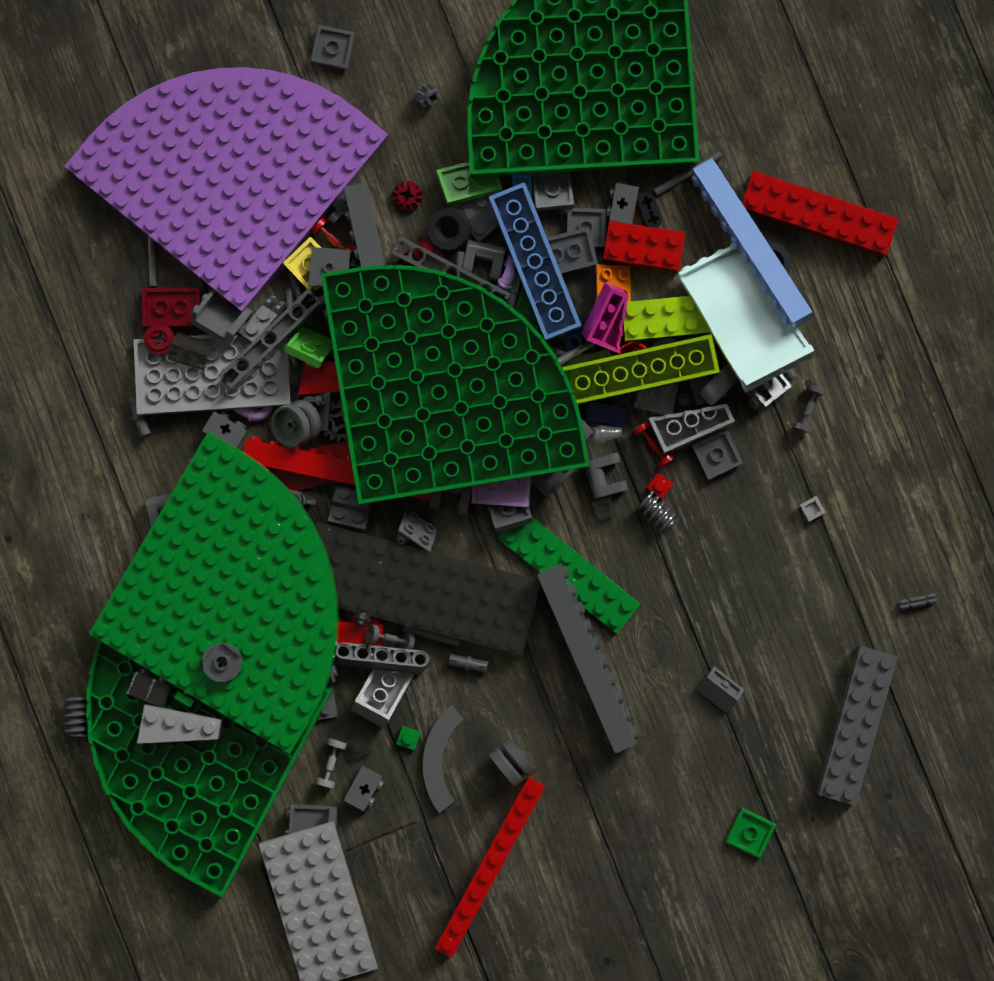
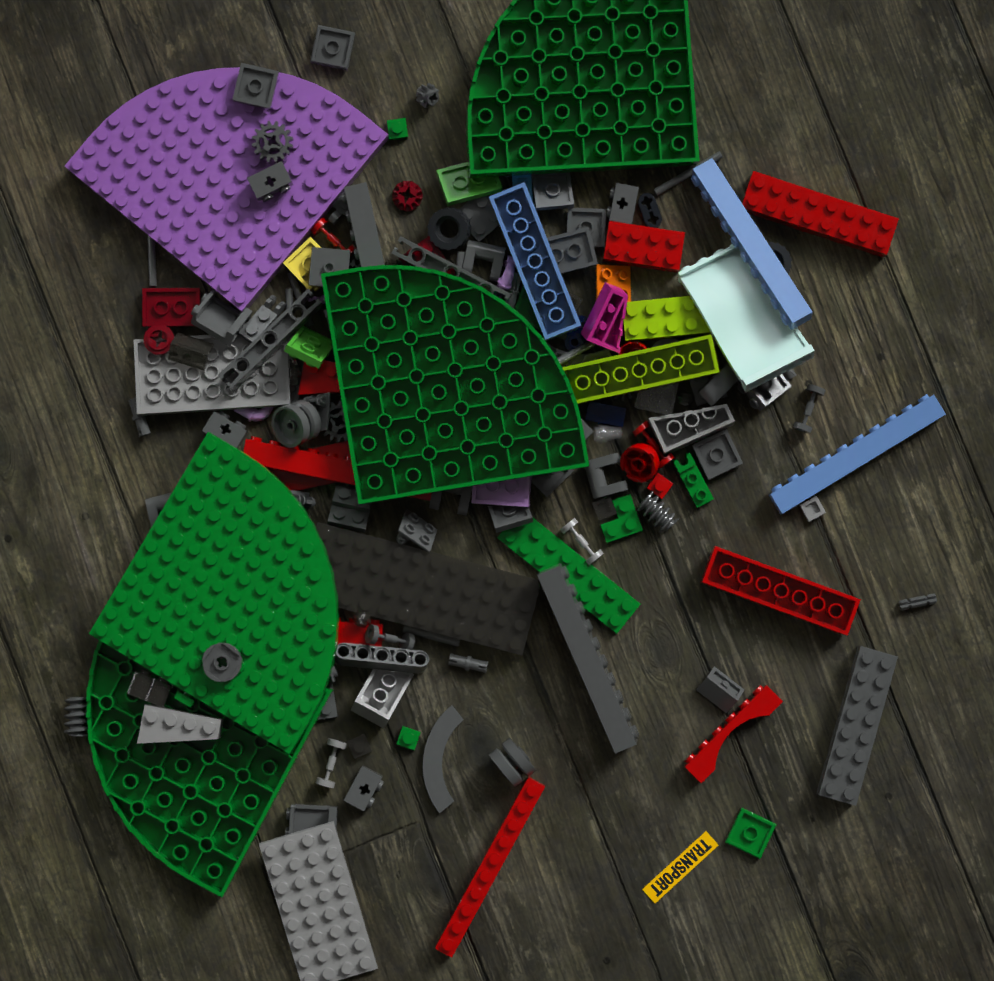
(255, 86): none -> dark grey plate
(276, 173): none -> dark grey brick
(277, 135): none -> dark grey gear
(397, 129): none -> green plate
(582, 542): none -> light grey wheel
(627, 521): none -> green plate
(640, 462): none -> red cylinder
(680, 867): none -> yellow sticker
(693, 481): none -> green plate
(704, 761): none -> red arch
(780, 590): none -> red brick
(857, 454): none -> medium blue brick

